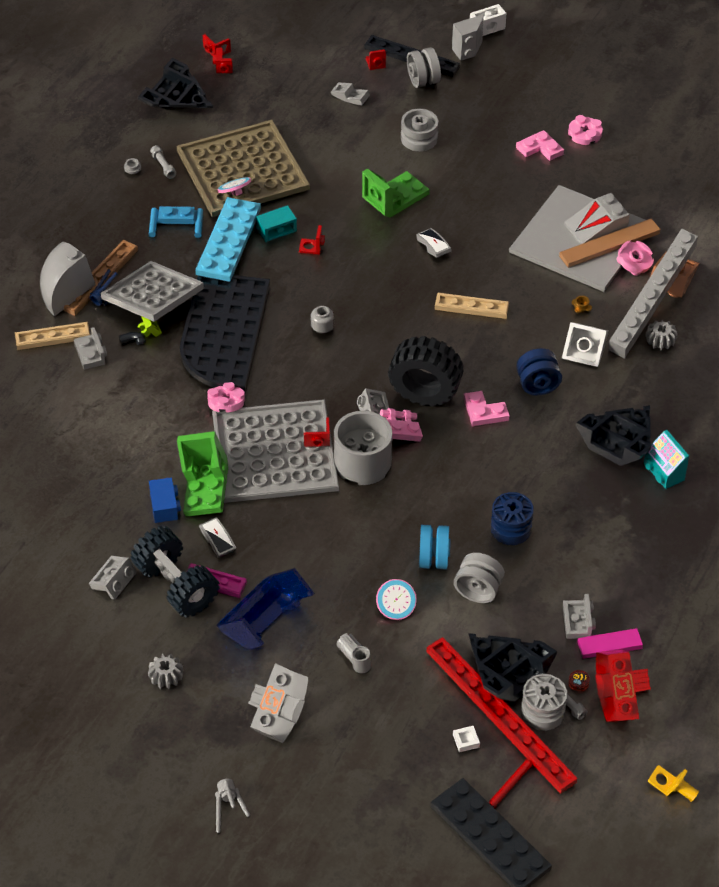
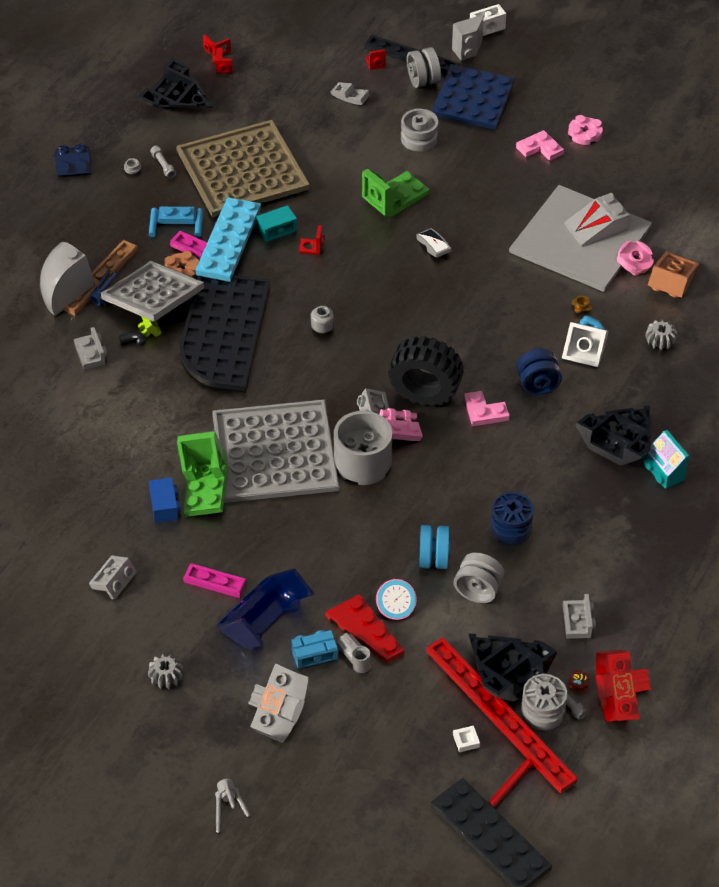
(51, 335): tan tile -> none
(72, 160): none -> dark blue bracket
(185, 260): none -> nougat plate
(186, 242): none -> dark pink plate
(189, 589): black plate -> none
(218, 537): slope -> none
(226, 397): bright pink plate -> none
(234, 186): piece -> none
(314, 649): none -> dark azure brick
(318, 438): red bracket -> none
(366, 627): none -> red wing
(471, 305): tan tile -> none
(473, 96): none -> dark blue plate
(588, 320): none -> dark azure arm
(609, 243): medium nougat tile -> none
(621, 640): dark pink tile -> none
(652, 293): light grey brick -> none
(673, 783): yellow bracket -> none

